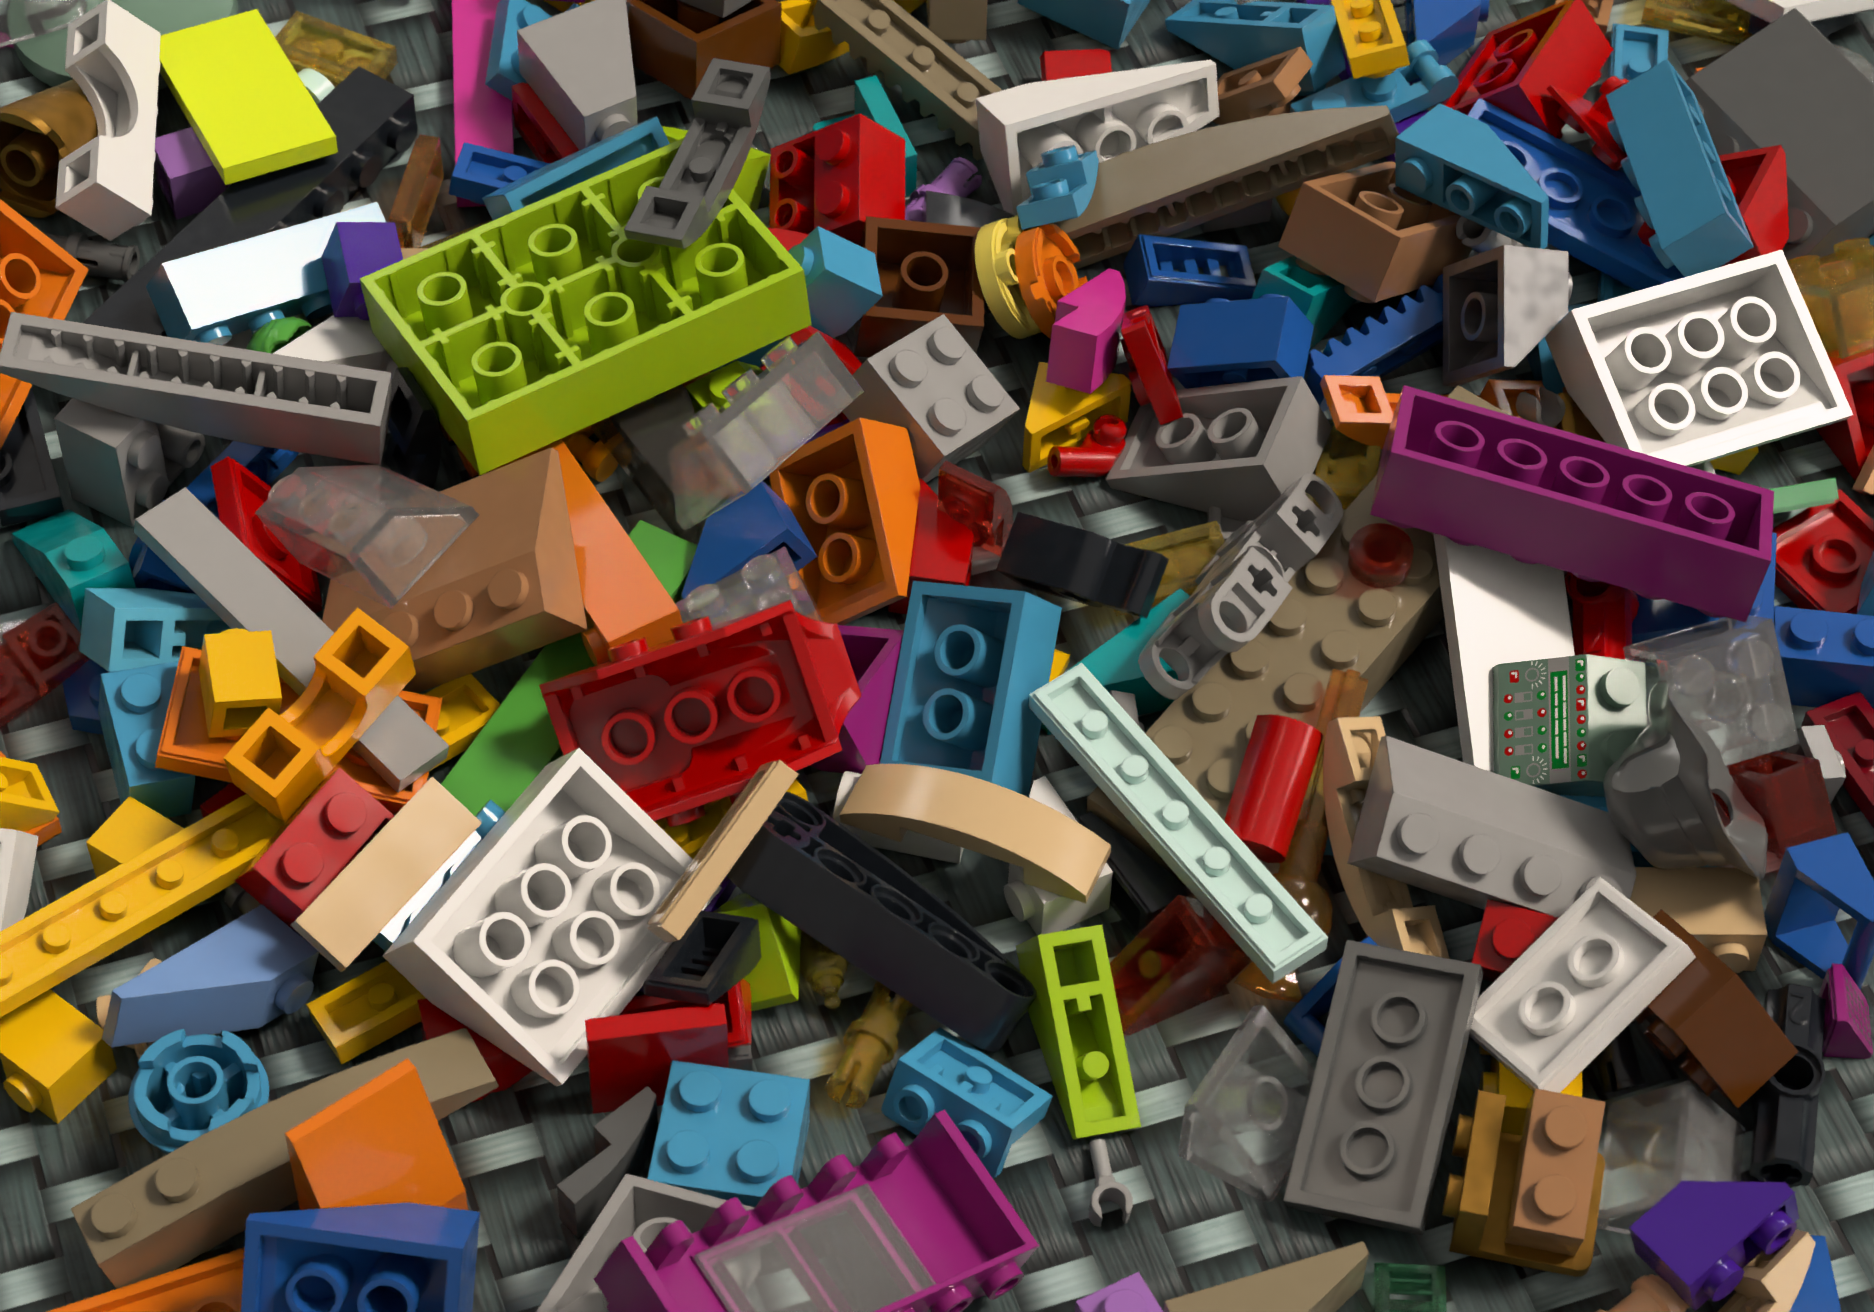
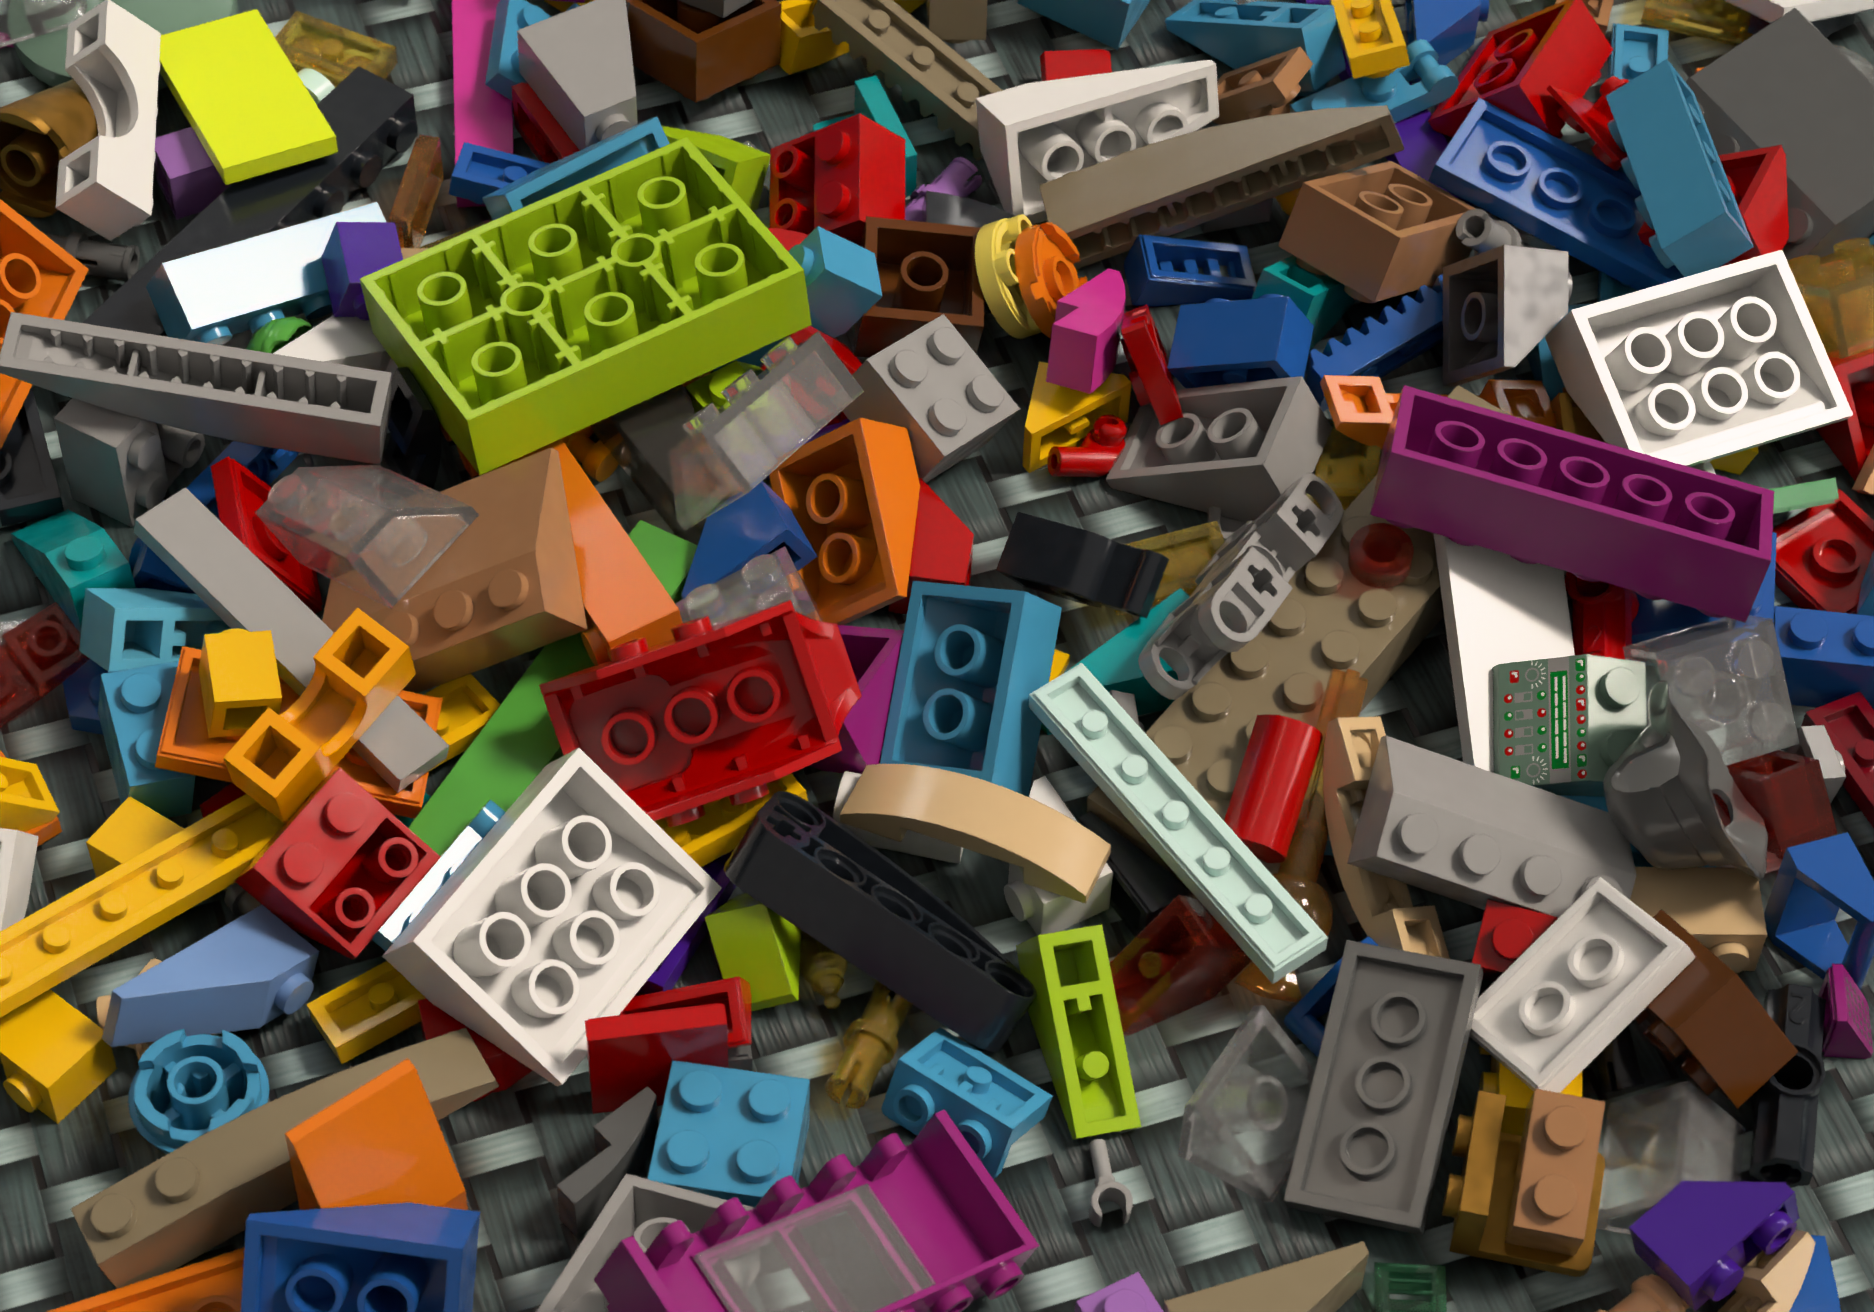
(386, 874): tan tile -> none
(707, 959): black slope -> none
(708, 159): dark grey slope -> none
(721, 851): tan tile -> none
(977, 504): clear red slope -> none
(1059, 187): dark azure slope -> none
(1471, 173): dark azure slope -> none
(1546, 412): light grey hand -> none

